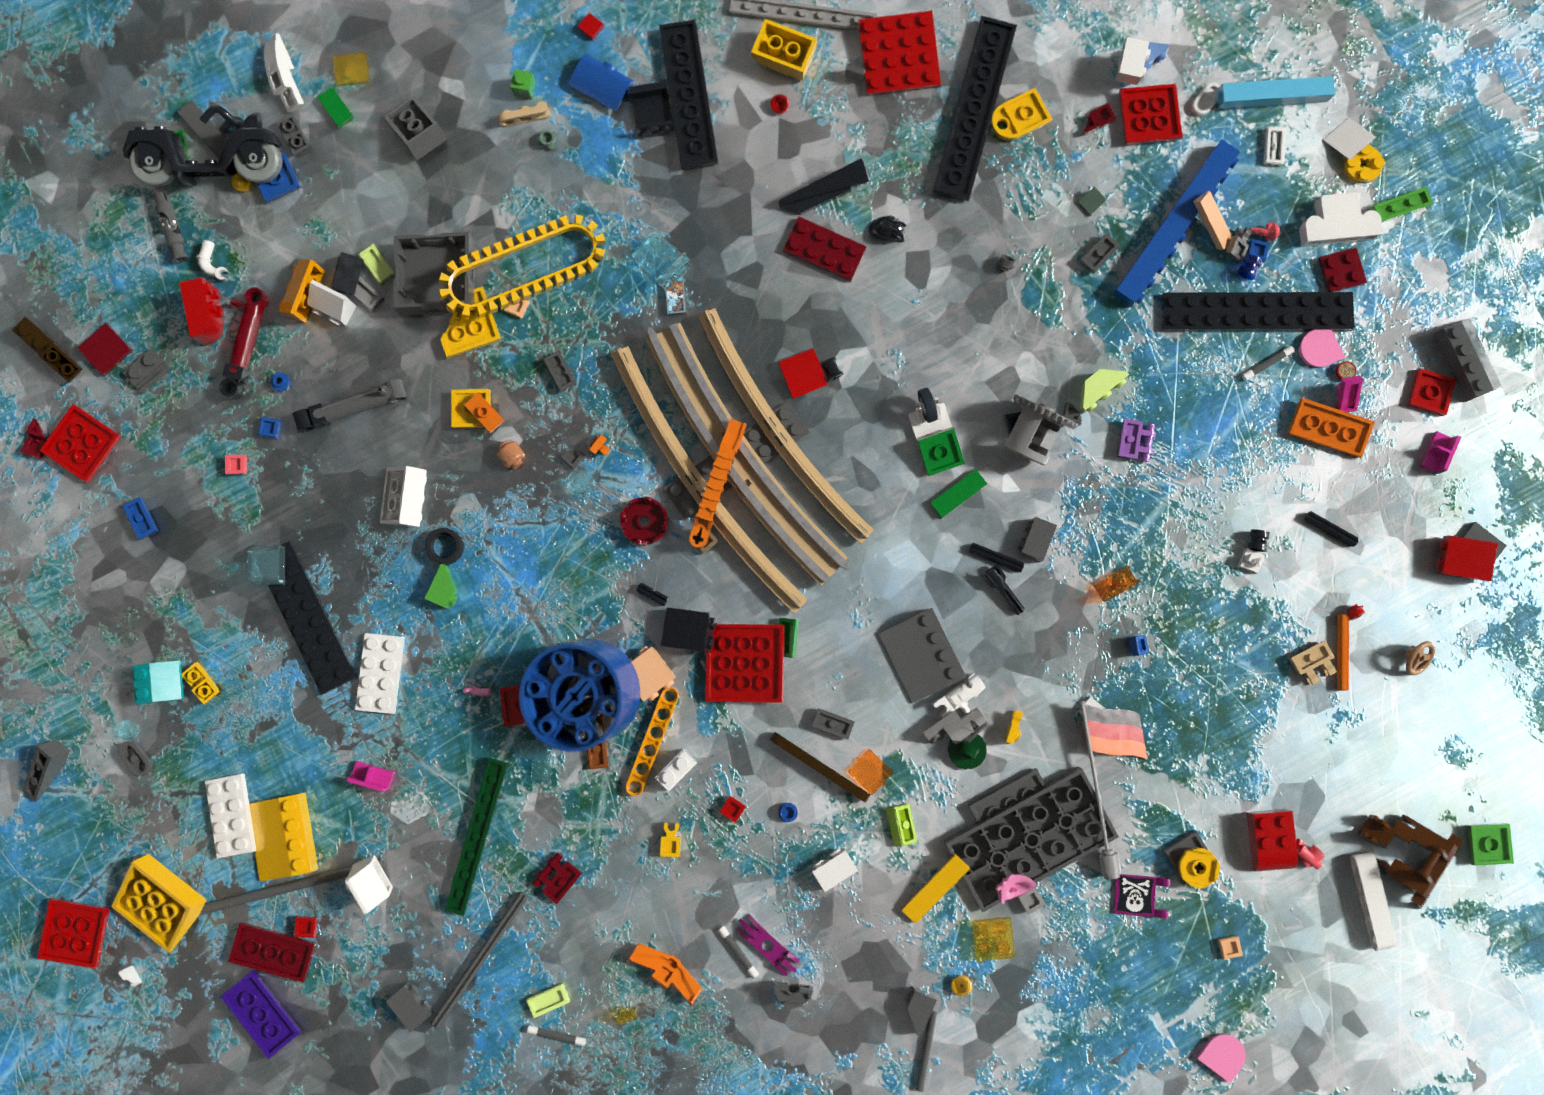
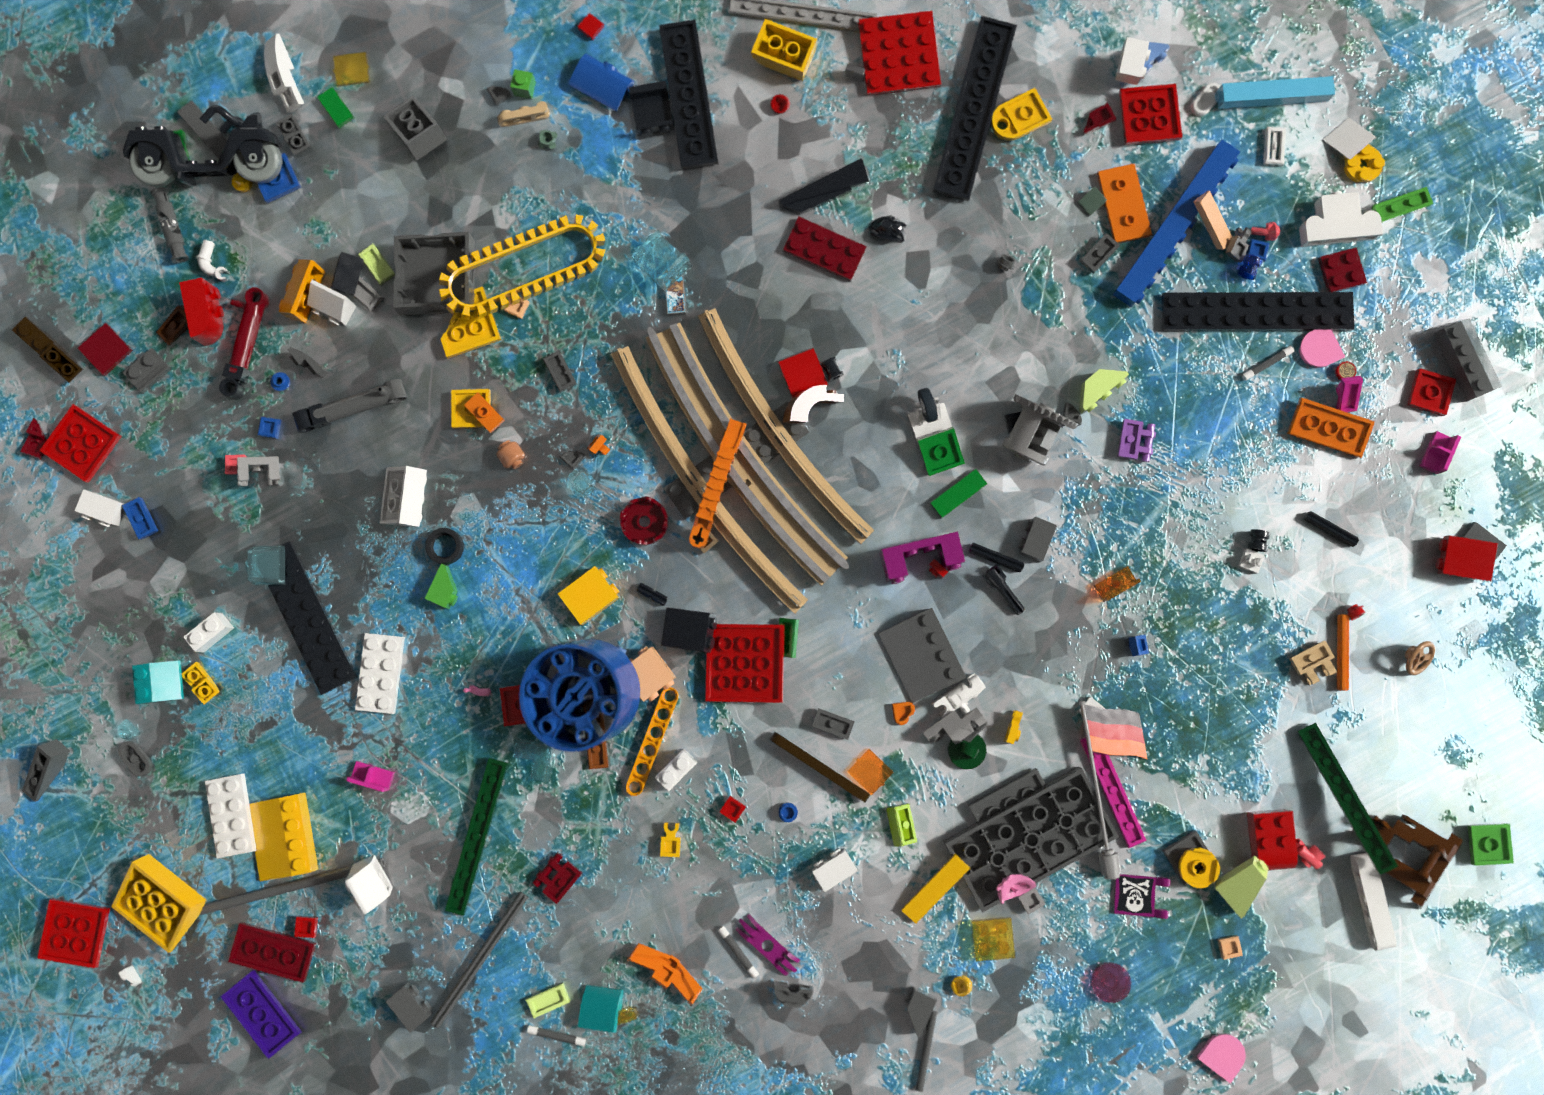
(99, 507): none -> white brick
(174, 325): none -> reddish brown slope
(208, 632): none -> white brick
(257, 465): none -> light grey panel
(306, 361): none -> dark grey slope
(499, 94): none -> dark grey tile
(589, 595): none -> yellow brick
(600, 1008): none -> teal slope
(801, 403): none -> arch
(902, 711): none -> orange tile
(937, 569): none -> red plate
(948, 548): none -> magenta plate
(1111, 982): none -> clear pink tile
(1116, 798): none -> dark pink tile
(1124, 203): none -> orange plate
(1242, 884): none -> yellowish green slope
(1347, 799): none -> dark green plate

